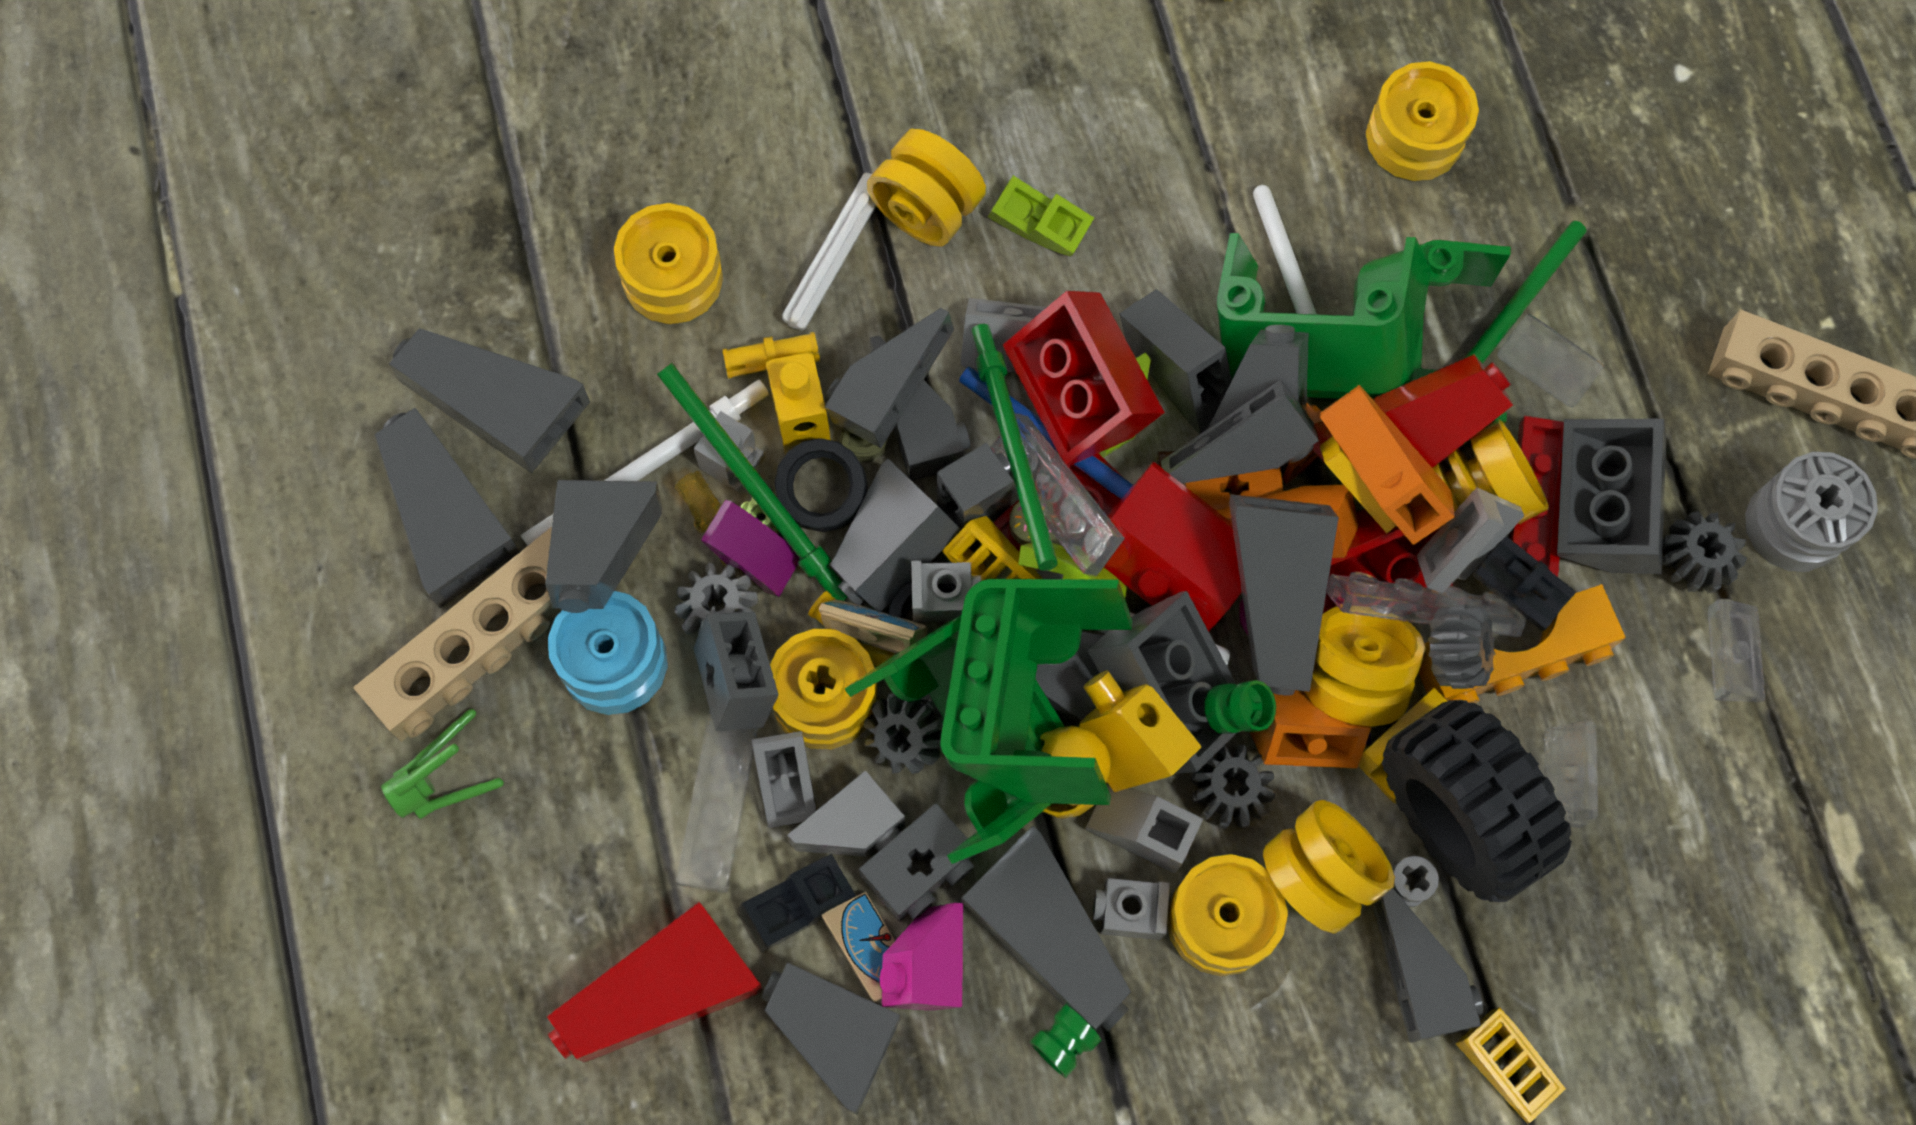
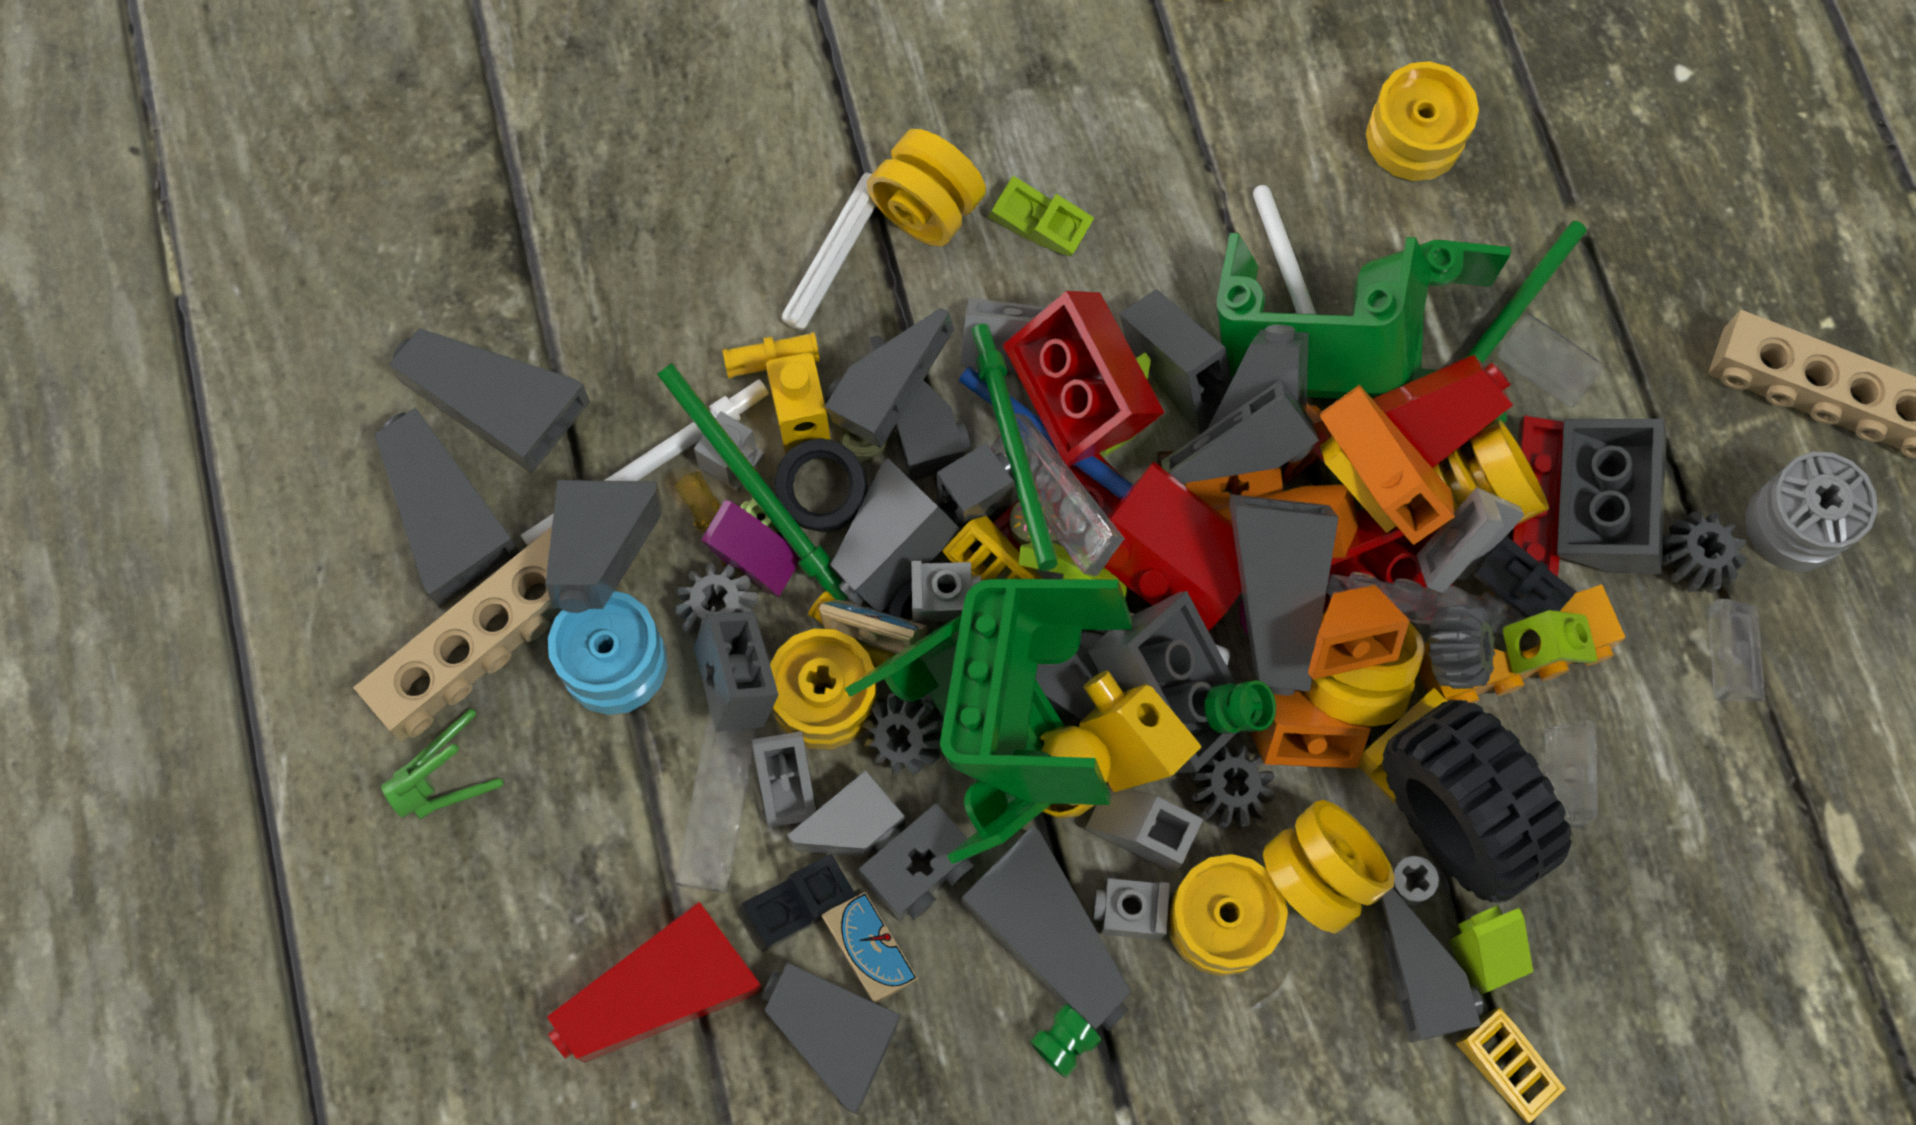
(668, 263): yellow wheel -> none
(926, 962): dark pink slope -> none
(1358, 632): none -> orange slope
(1493, 948): none -> lime slope
(1562, 638): none -> lime bracket

